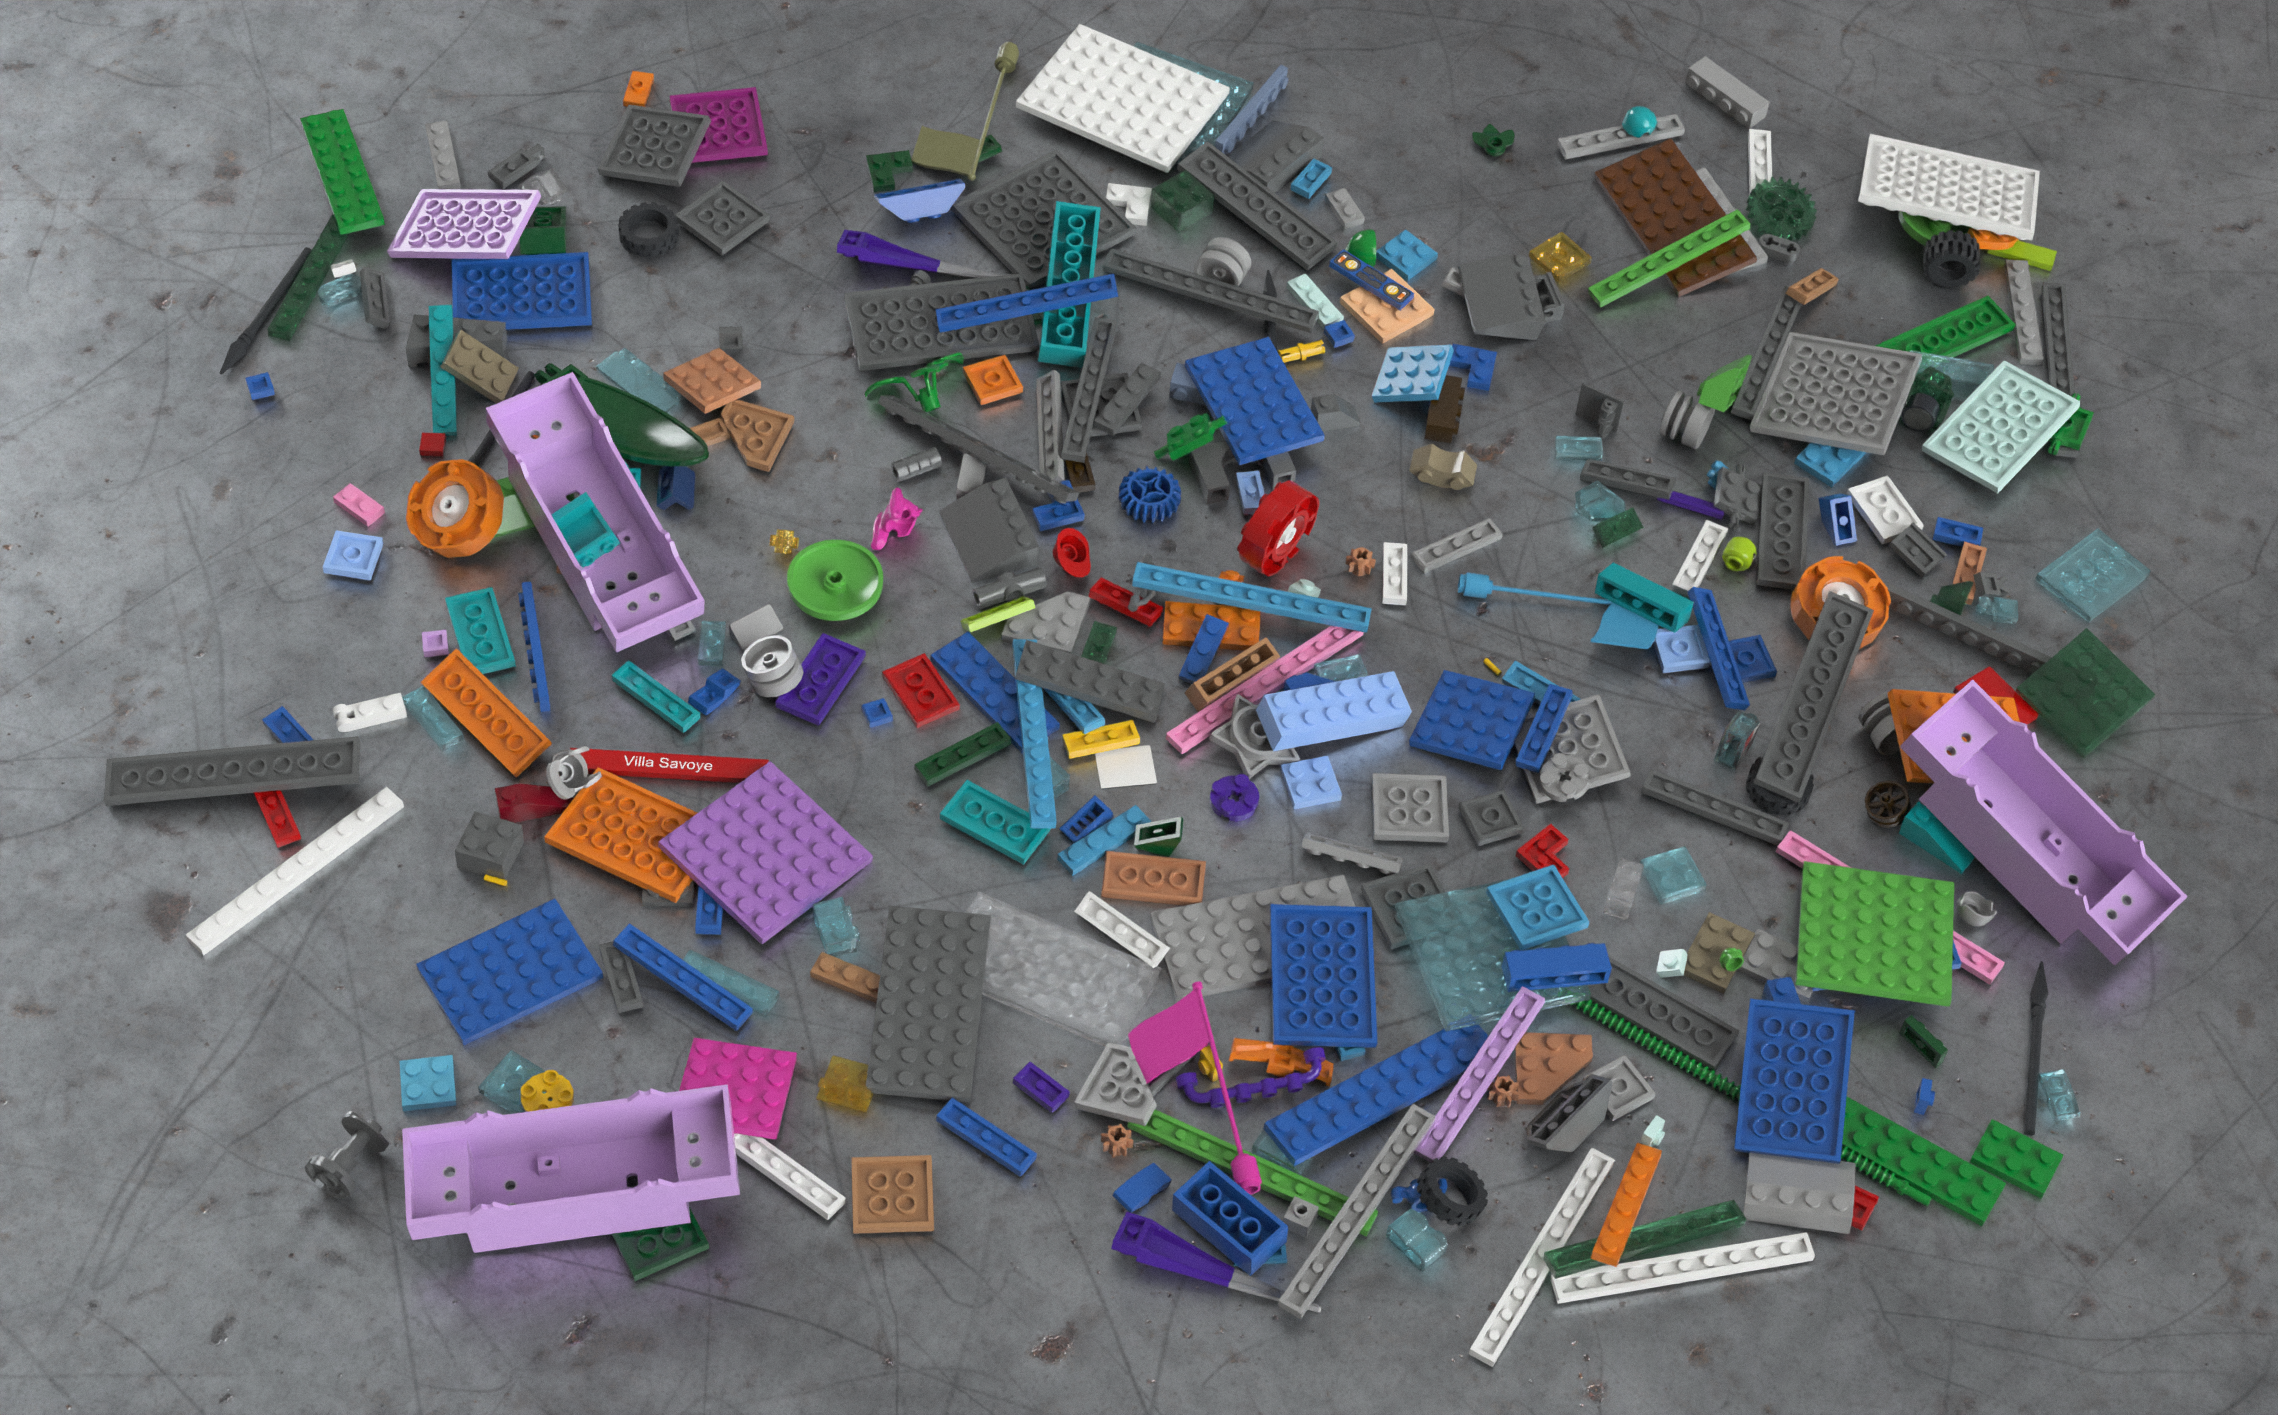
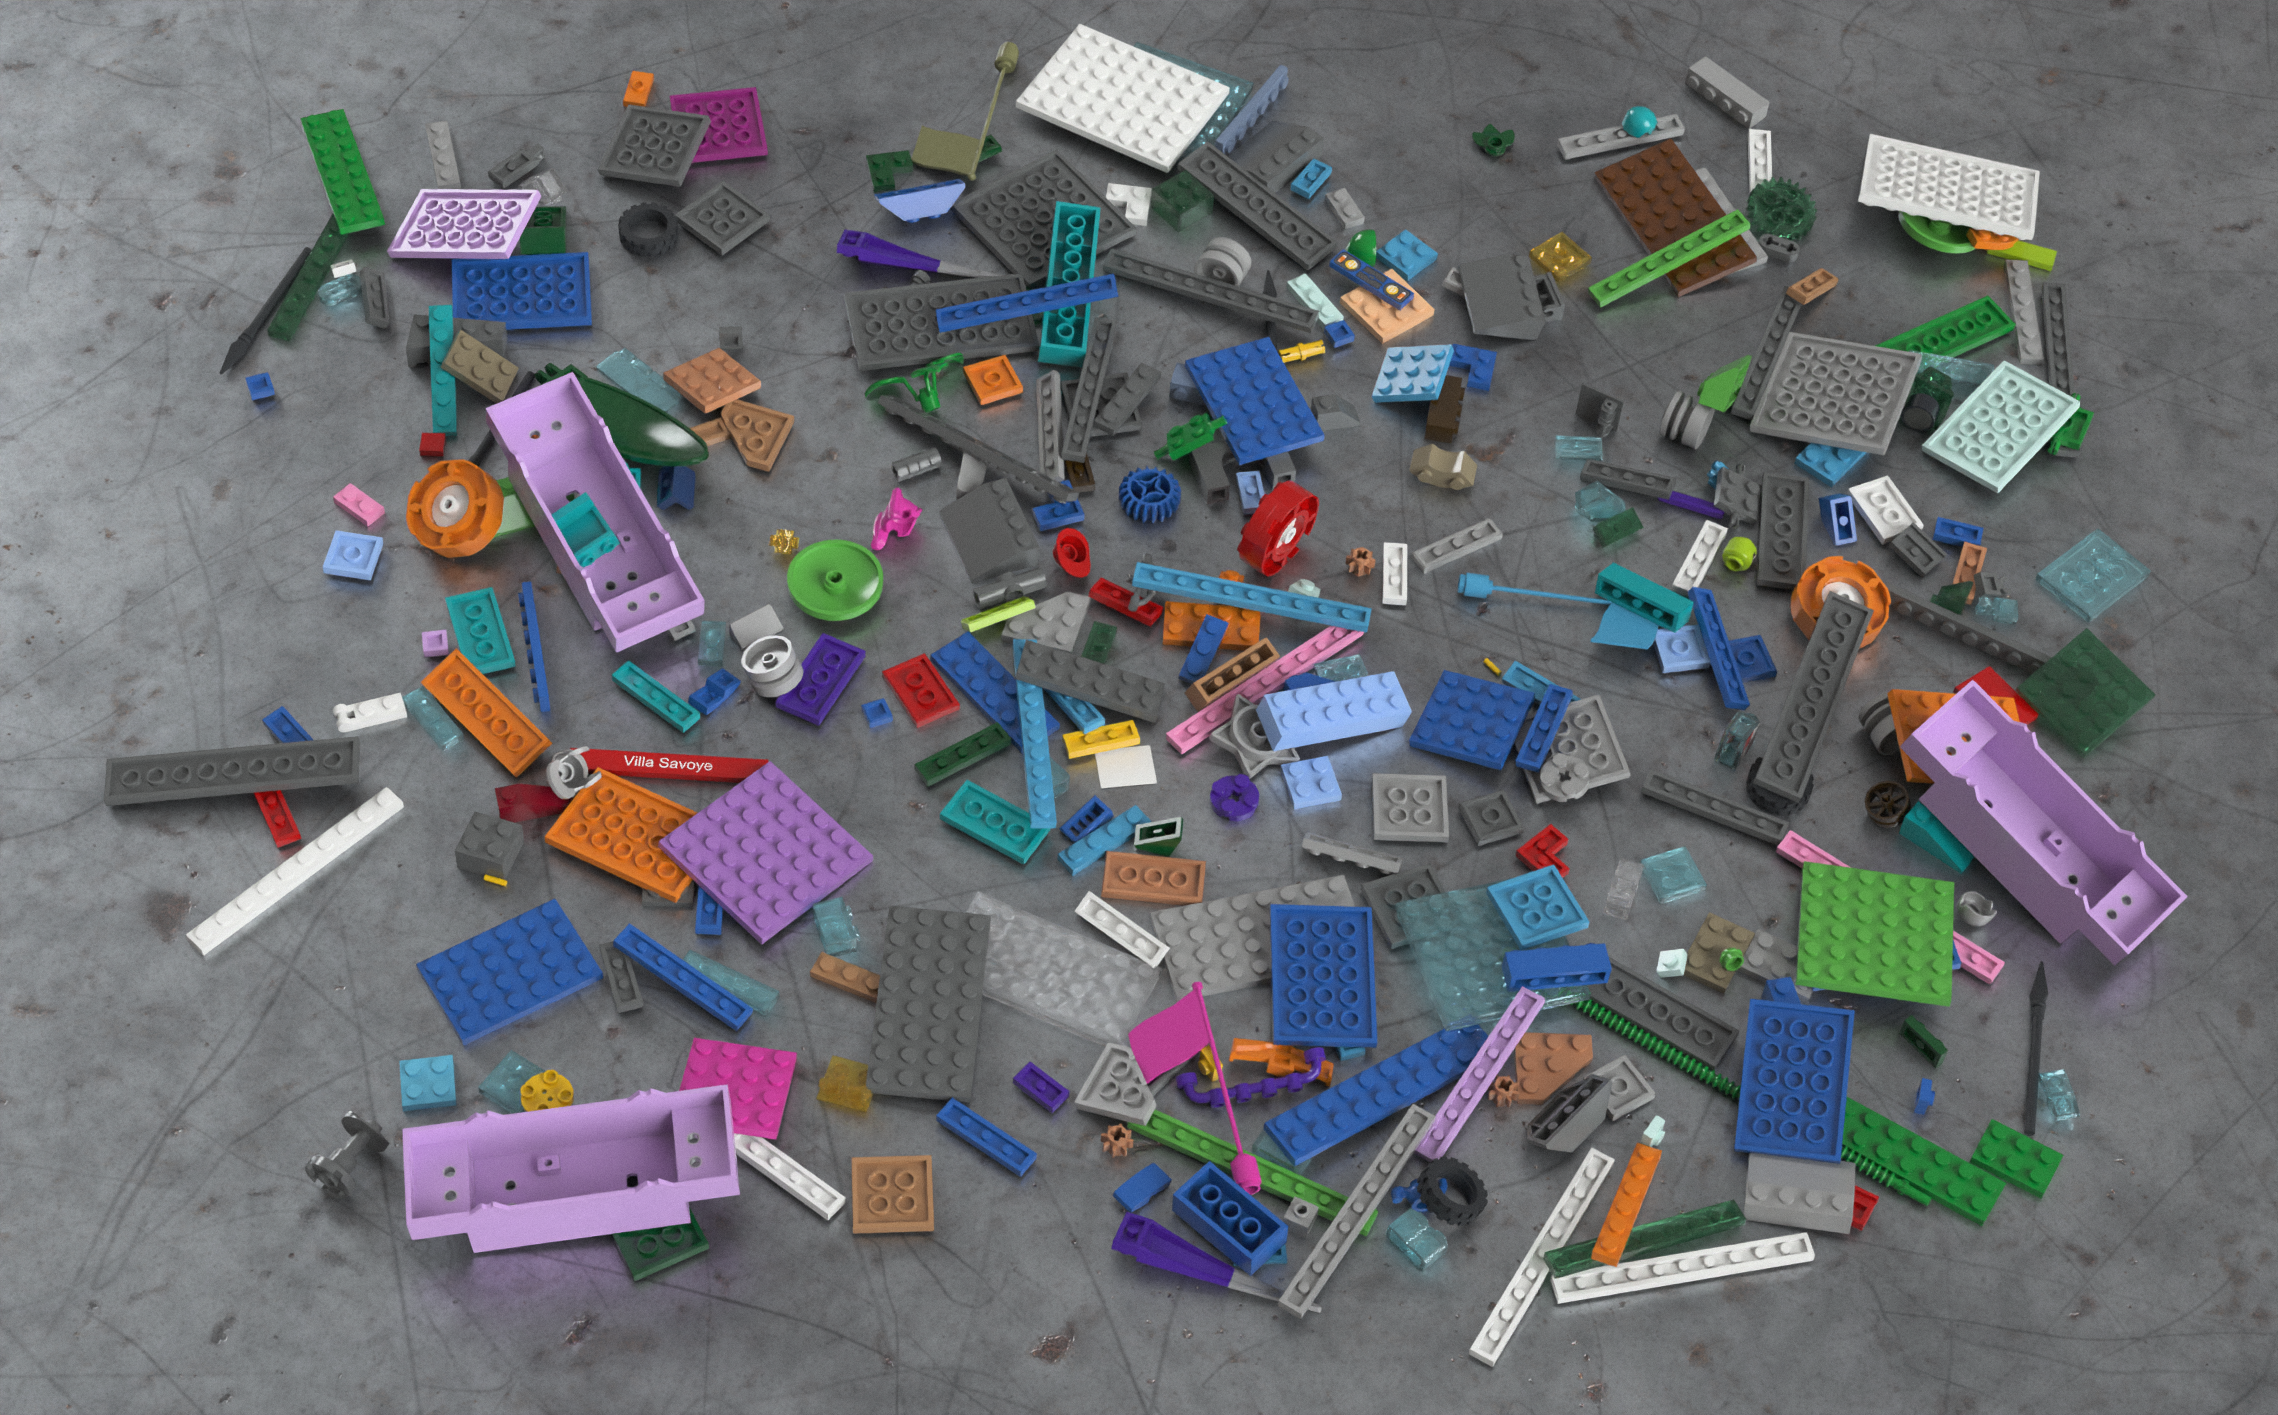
(1951, 259): black tyre -> none

